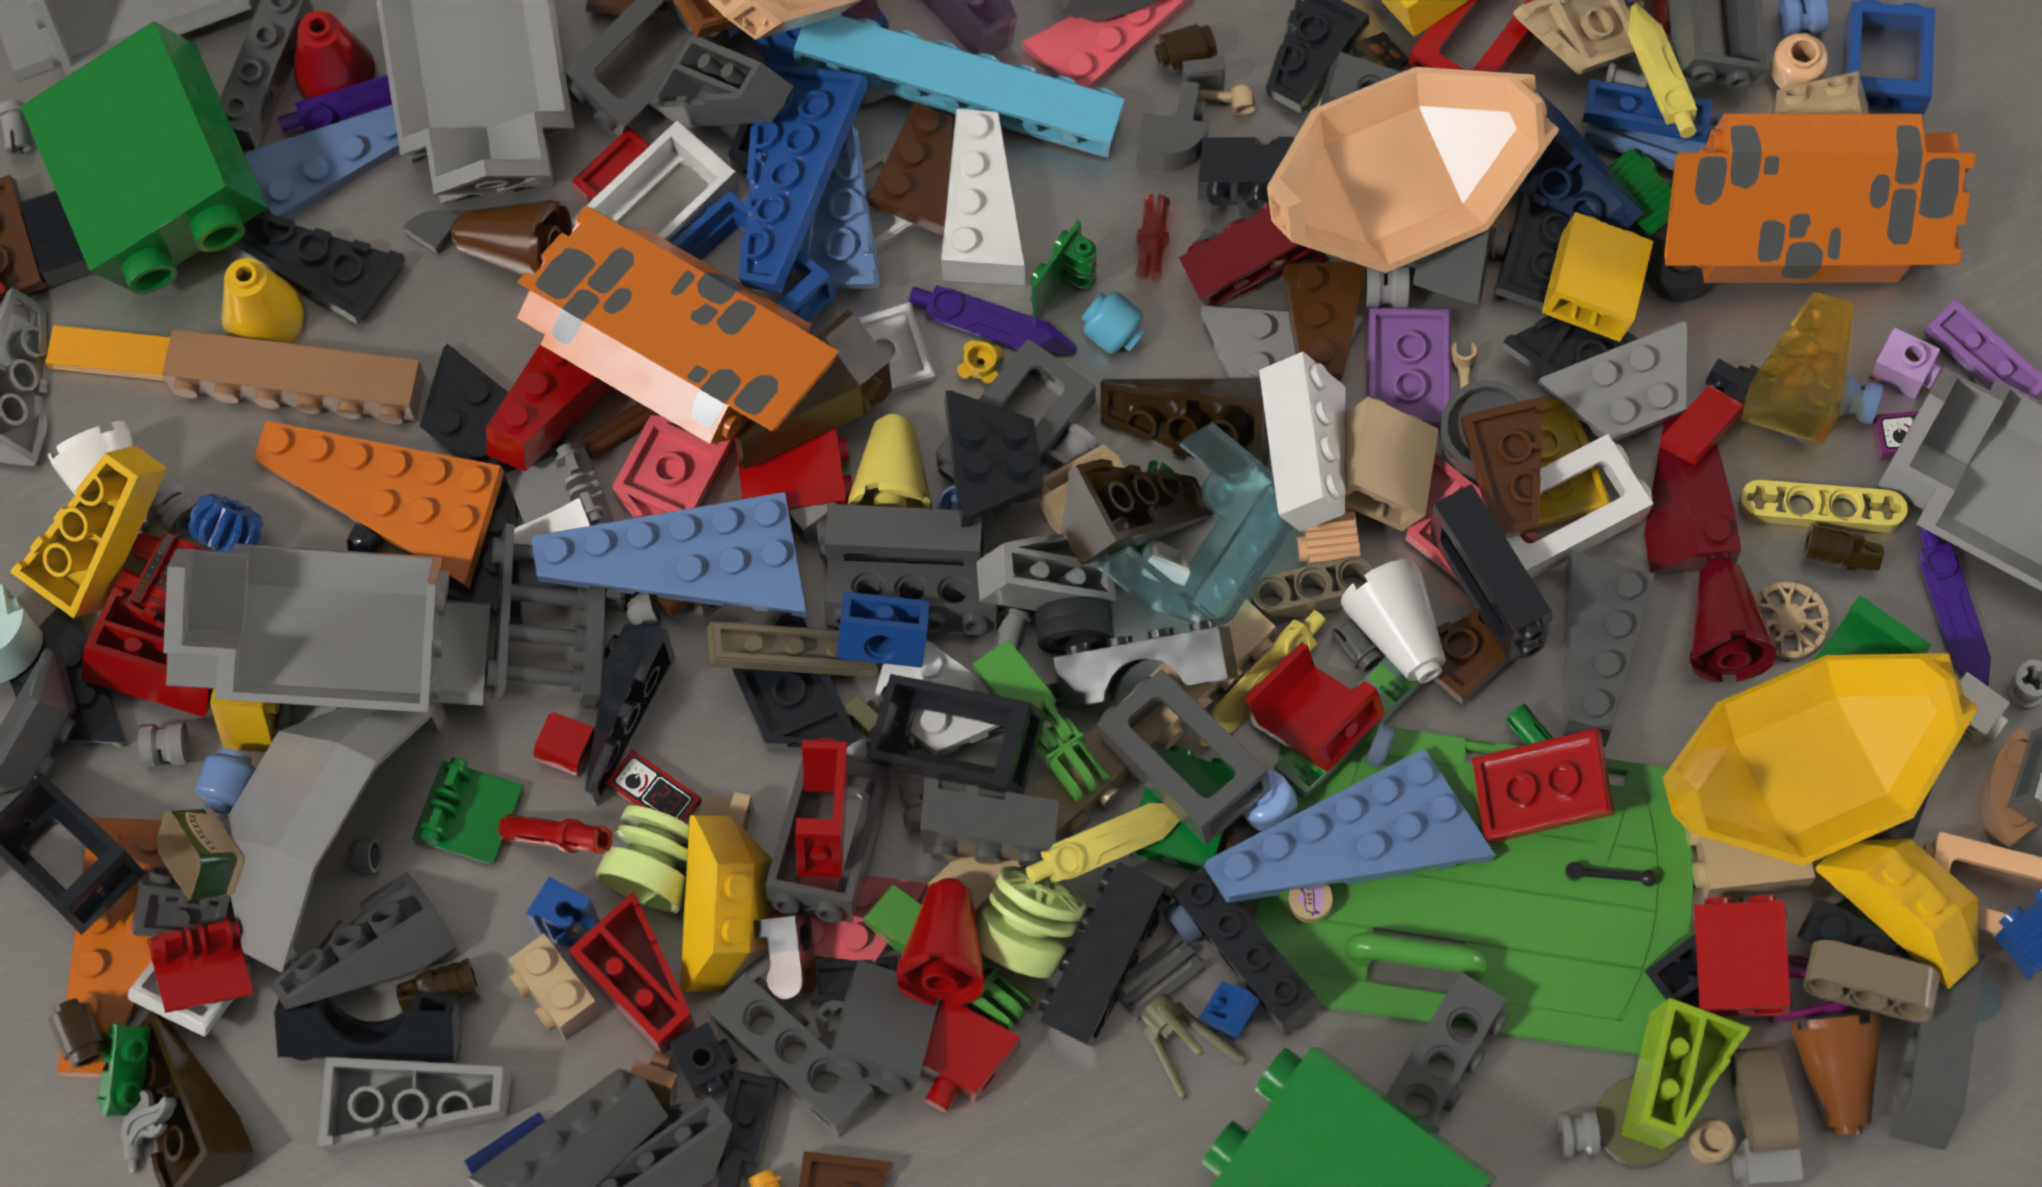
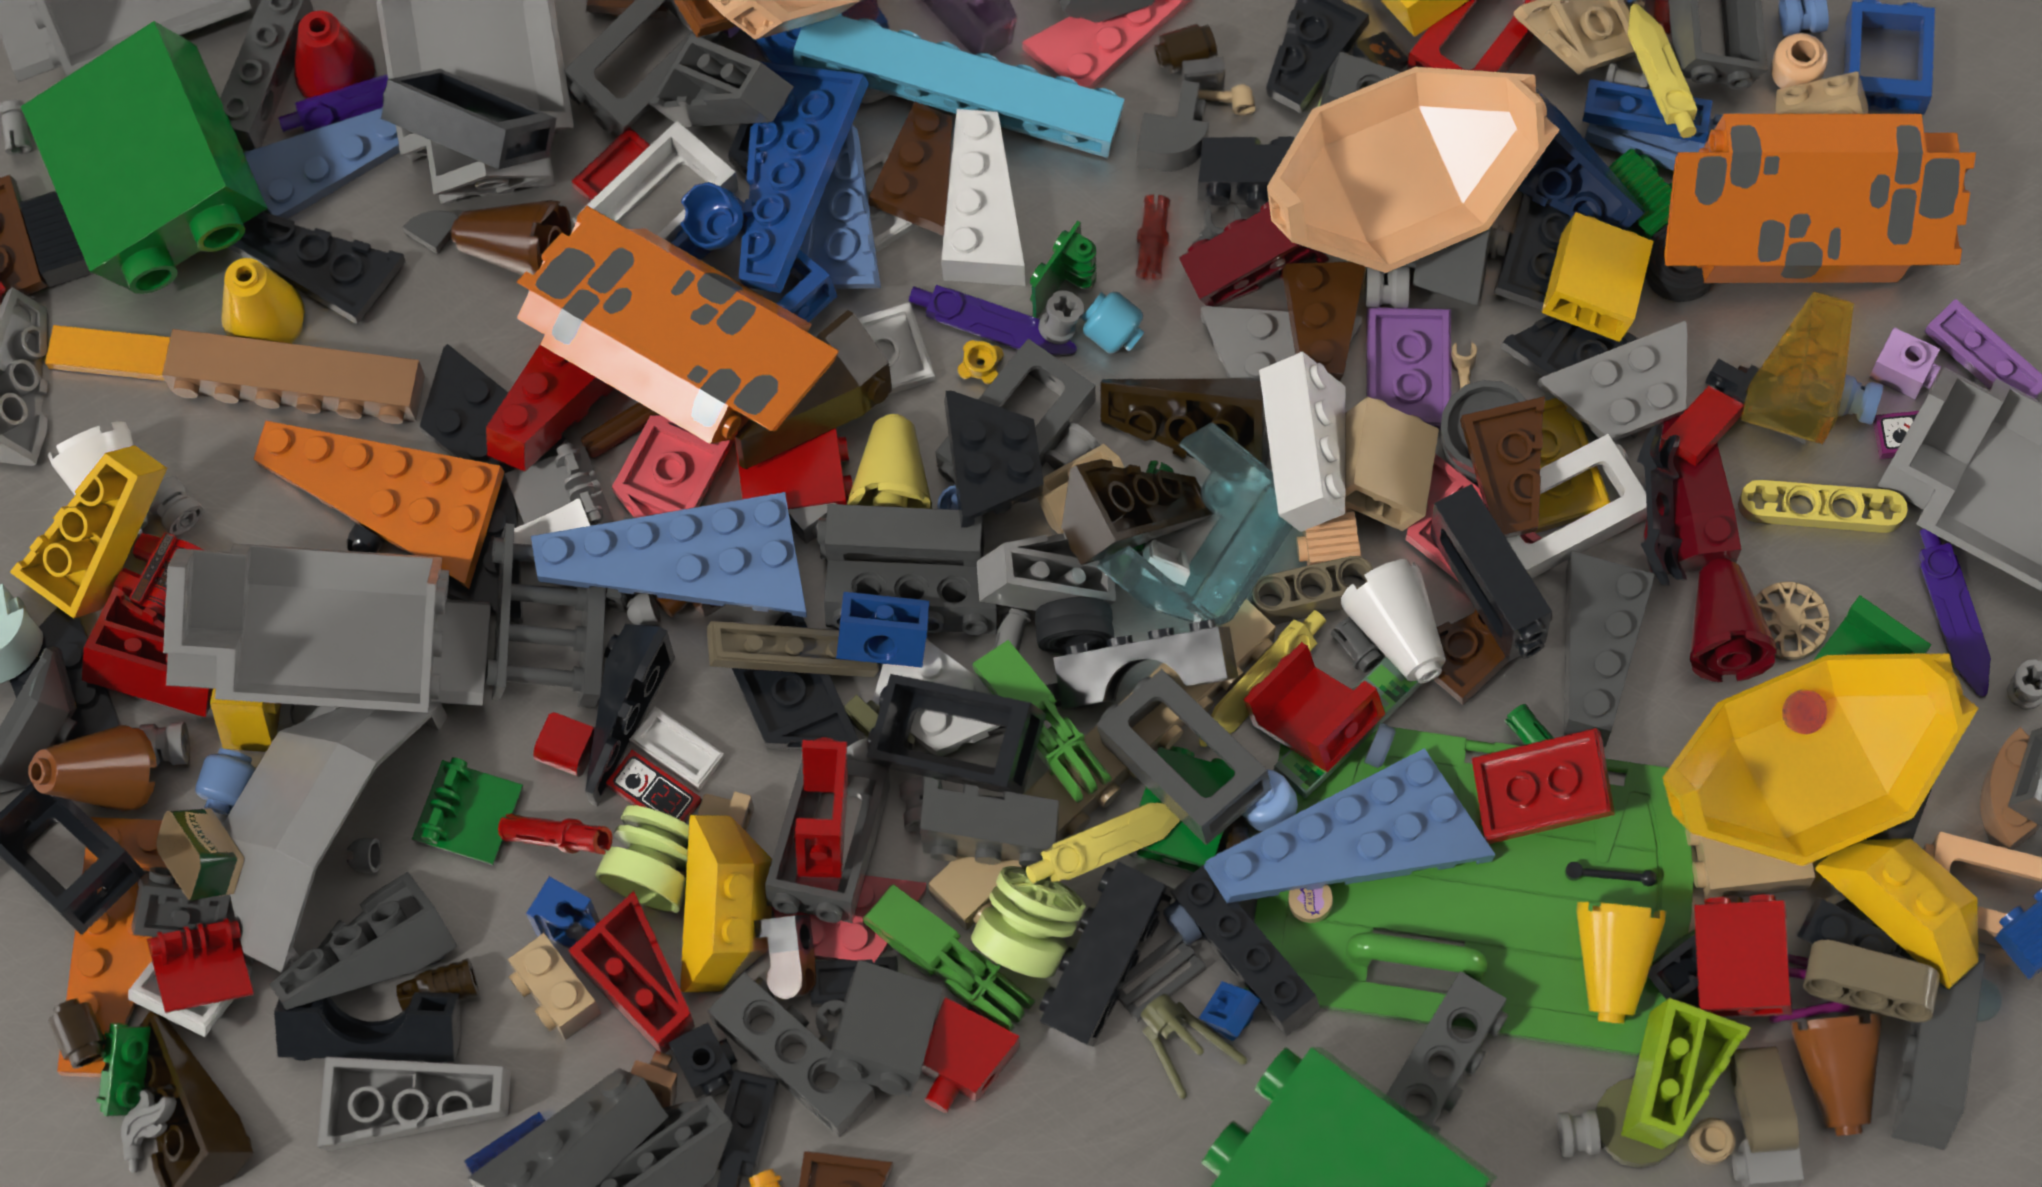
(98, 769): none -> dark orange cone
(223, 522): blue gear -> none
(468, 118): none -> black piece
(677, 748): none -> white tile
(711, 216): none -> blue hair
(943, 948): red cone -> none
(1060, 320): none -> light grey bush
(1617, 955): none -> yellow cone
(1661, 544): none -> black piece
(1804, 712): none -> piece
(1841, 549): dark brown hinge -> none
(1988, 718): white brick -> none

